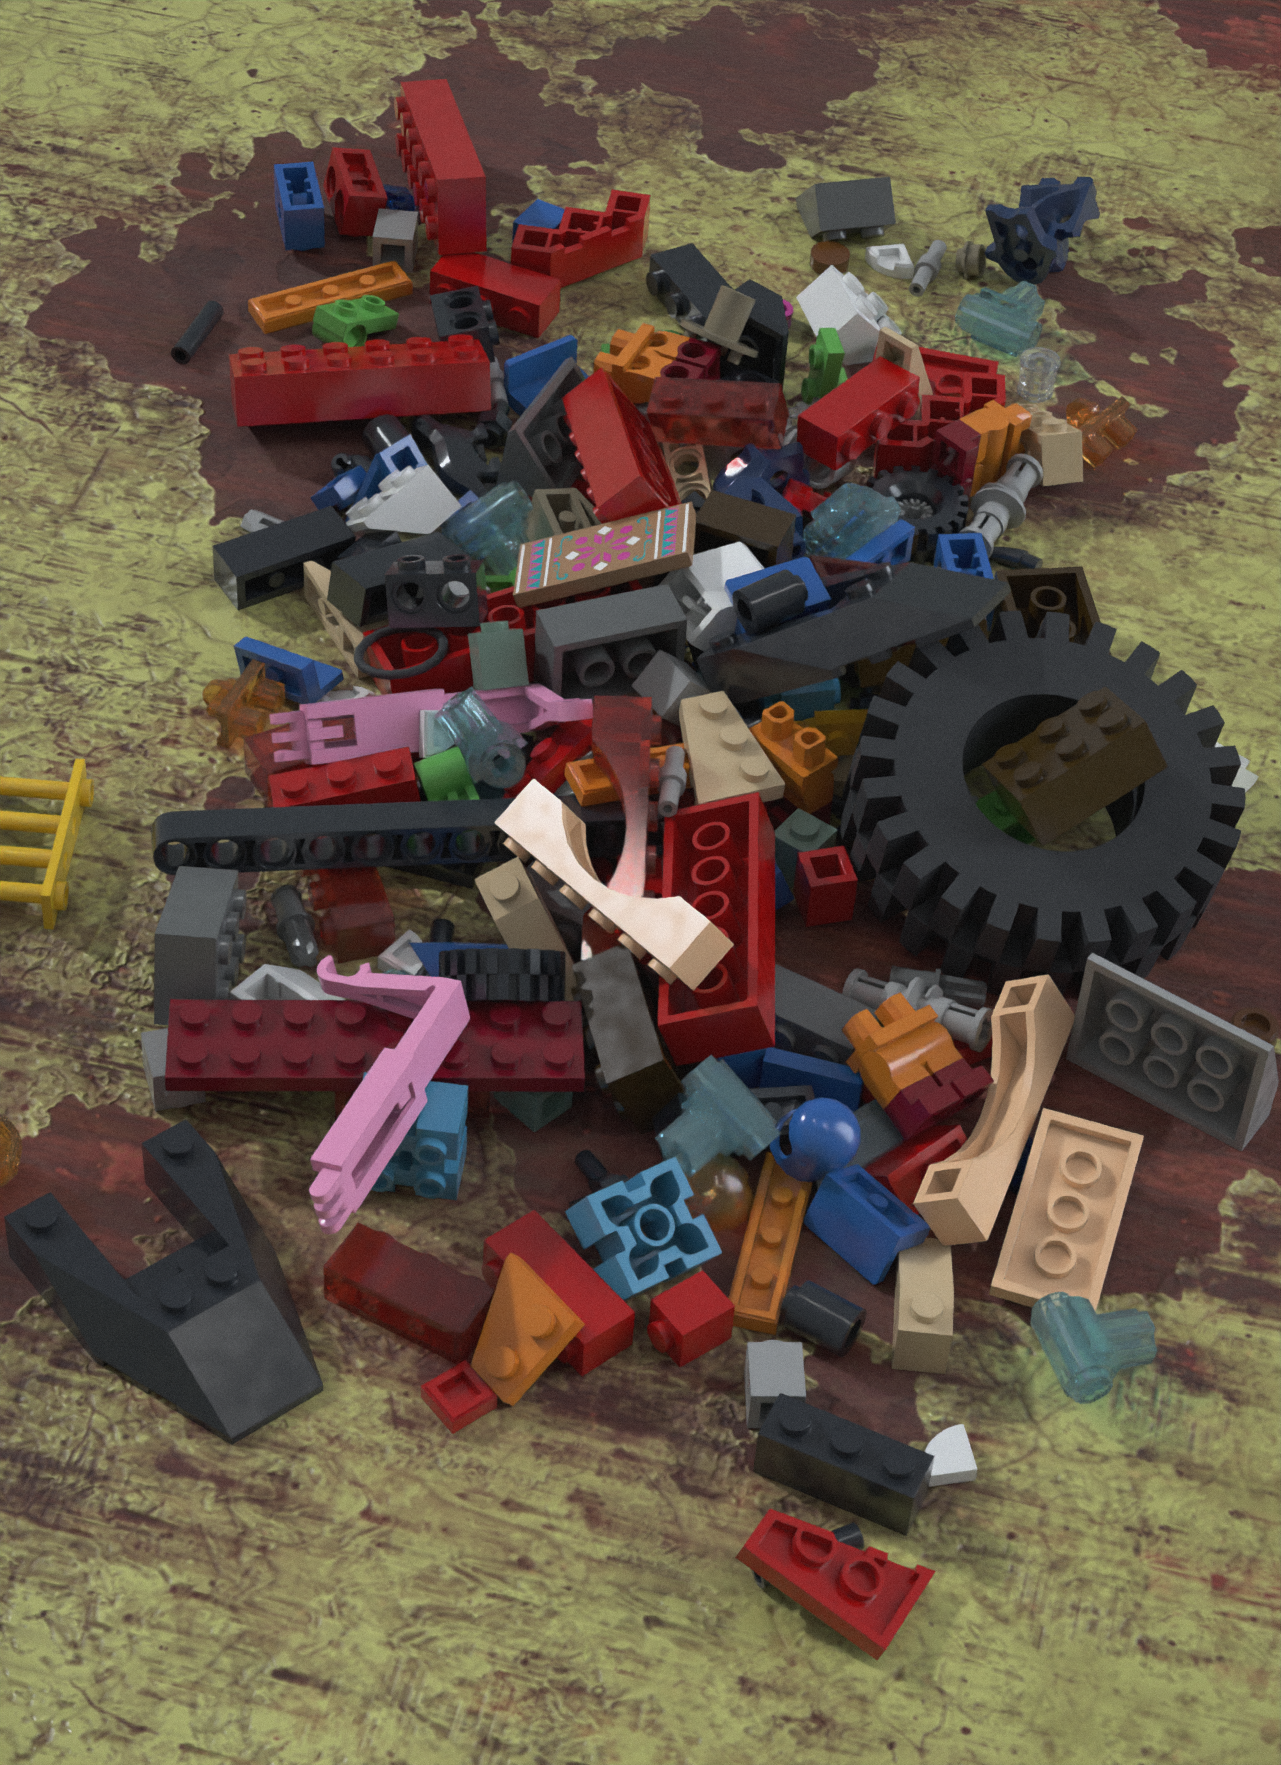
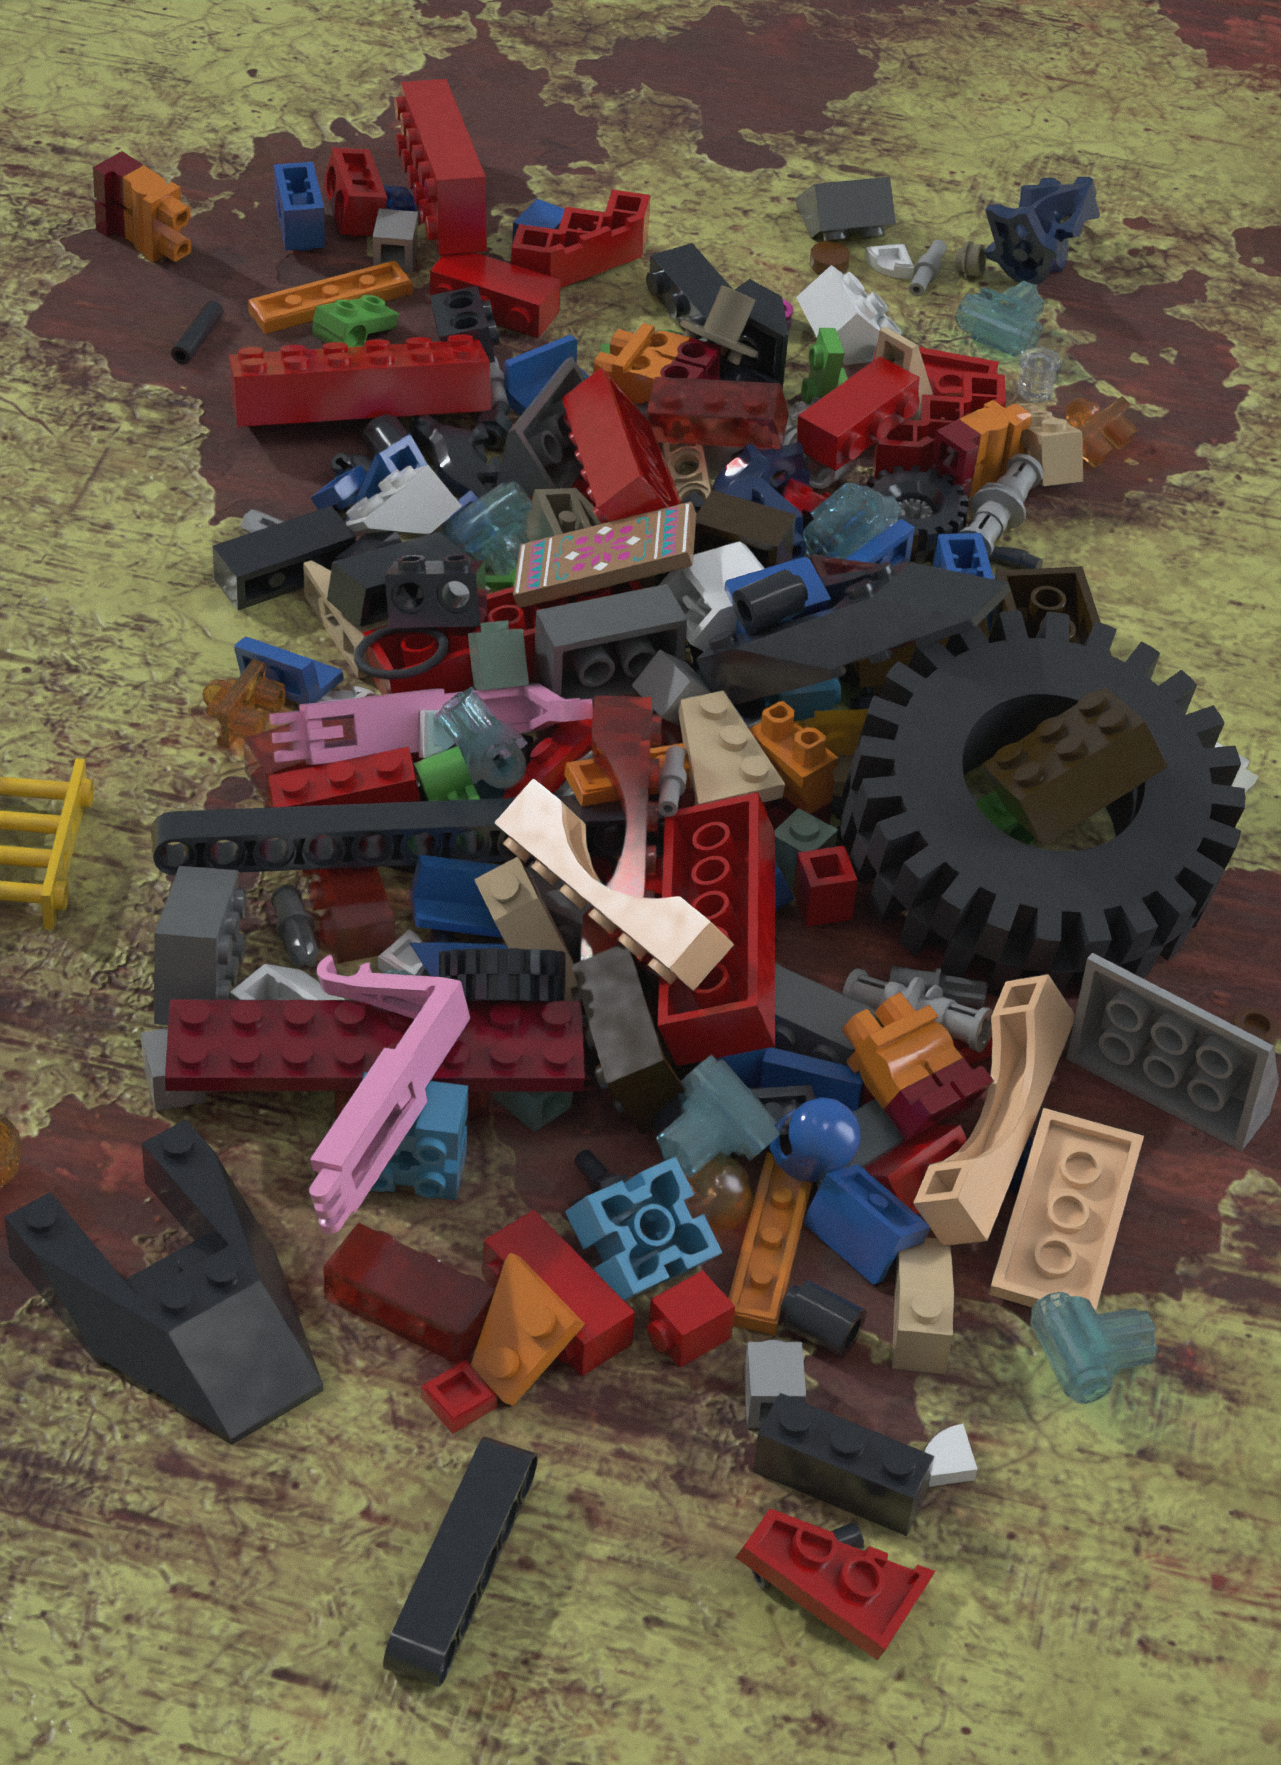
(140, 208): none -> orange hips
(448, 898): none -> blue panel
(460, 1562): none -> black beam

